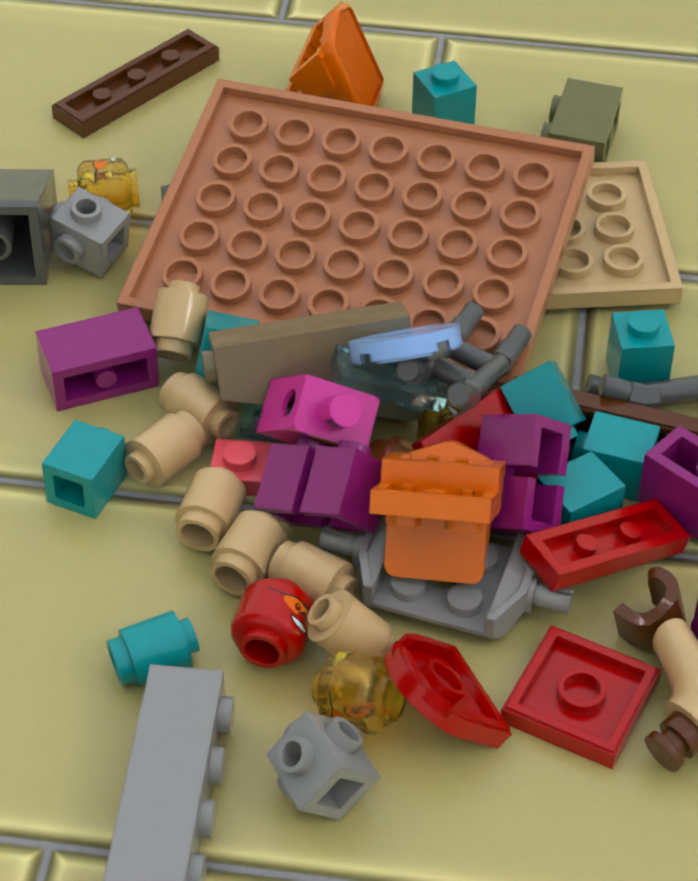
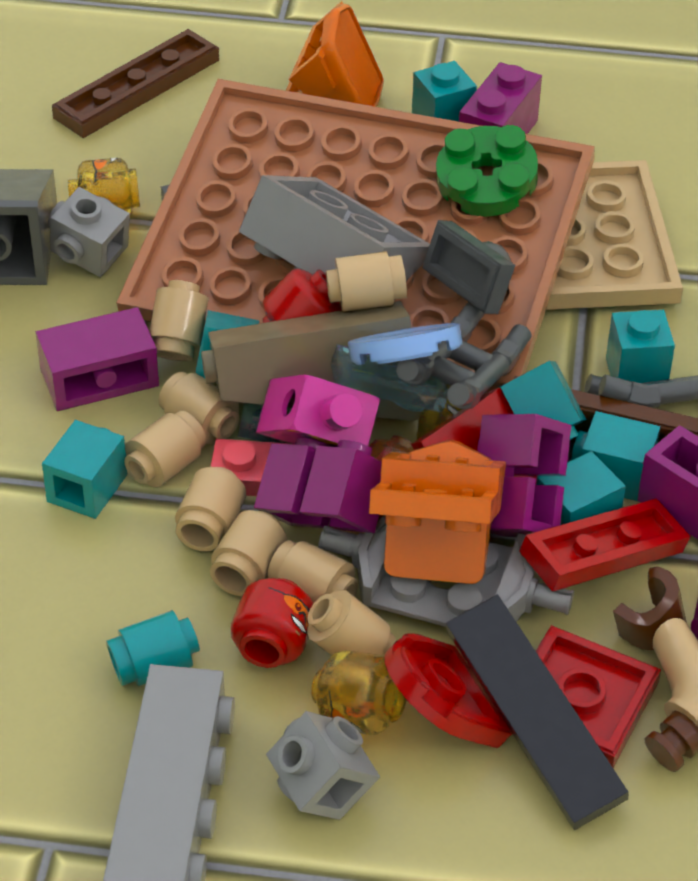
(299, 296): none -> red head
(317, 223): none -> light grey slope
(366, 281): none -> tan brick
(469, 267): none -> dark grey tile
(487, 146): none -> green plate
(505, 98): none -> magenta brick
(537, 712): none -> black tile
(585, 115): olive brick -> none

